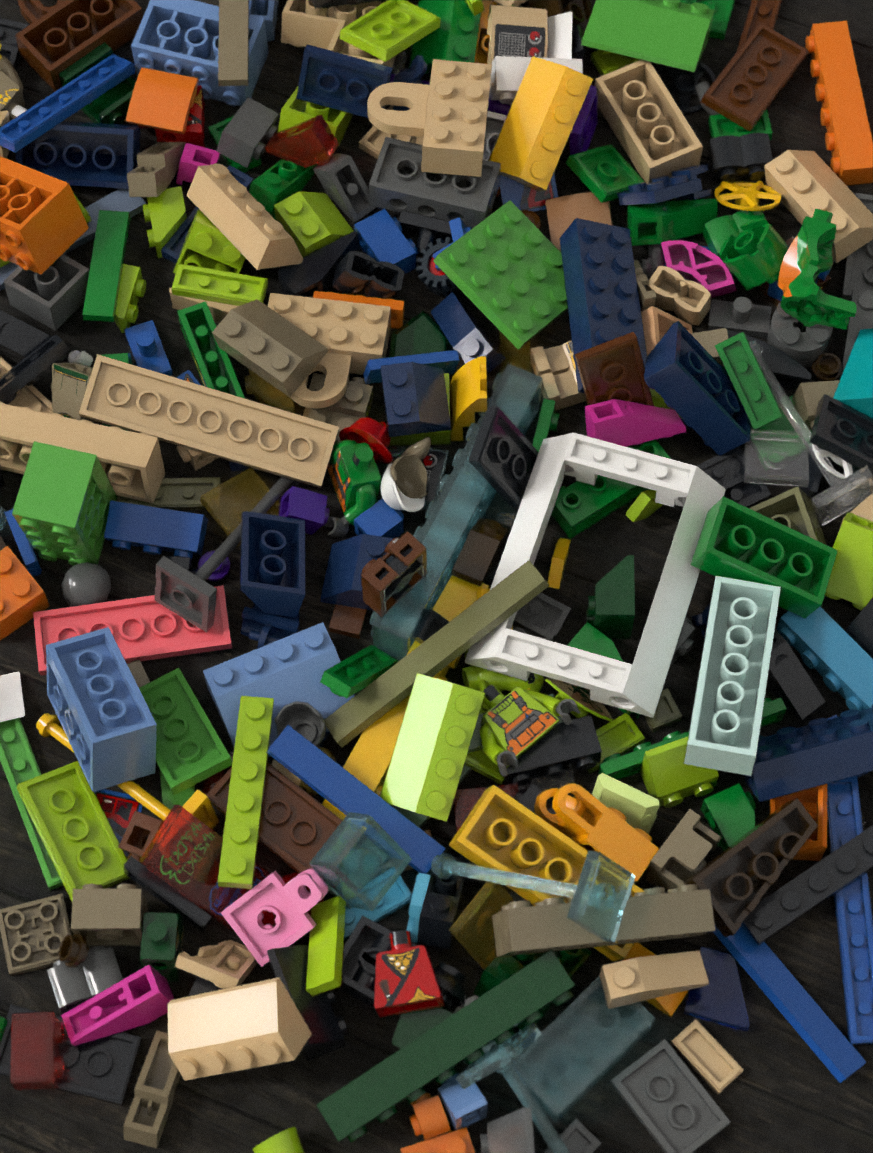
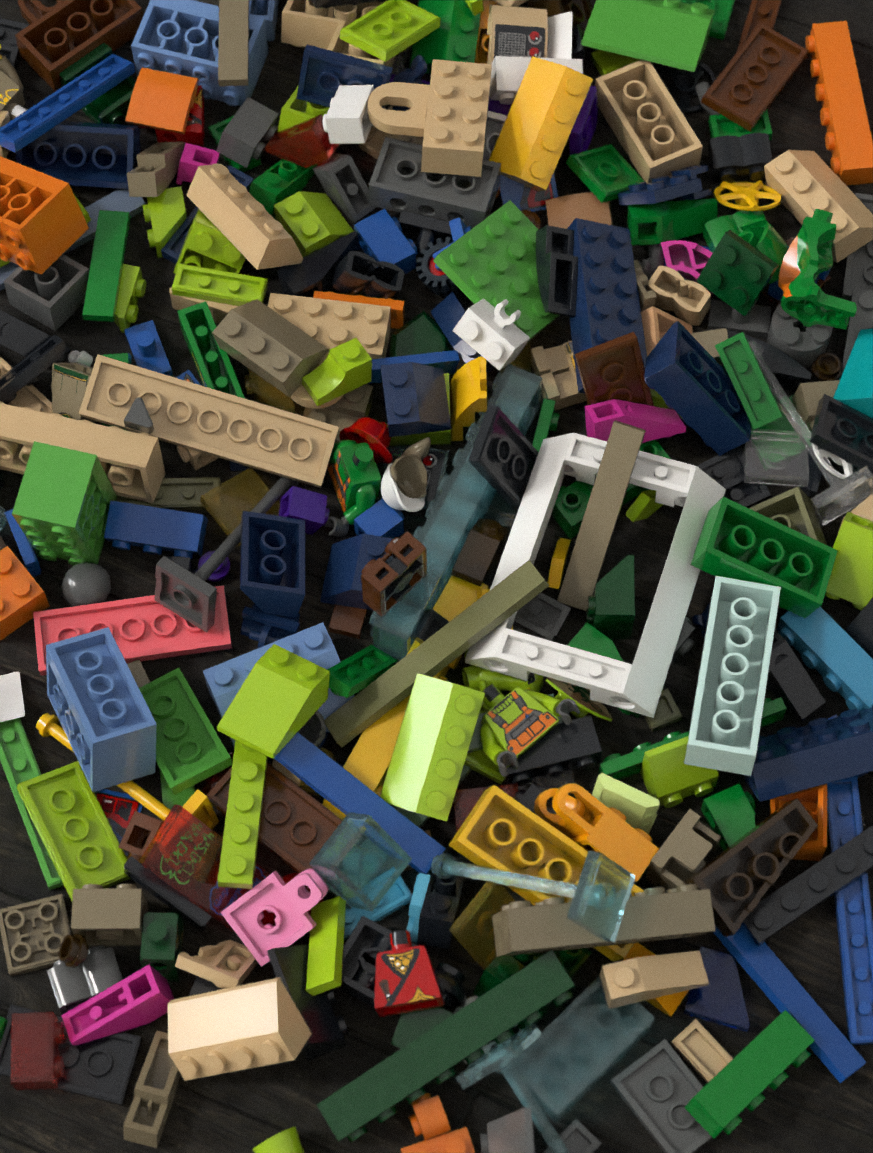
(138, 417): none -> dark grey slope
(275, 701): none -> lime slope
(341, 372): none -> lime arch
(347, 115): none -> white brick
(461, 1105): medium blue slope -> none
(492, 332): none -> white brick
(557, 270): none -> black slope
(601, 514): none -> dark tan tile
(618, 737): lime tile -> none
(737, 273): none -> dark green plate
(749, 1074): none -> green brick

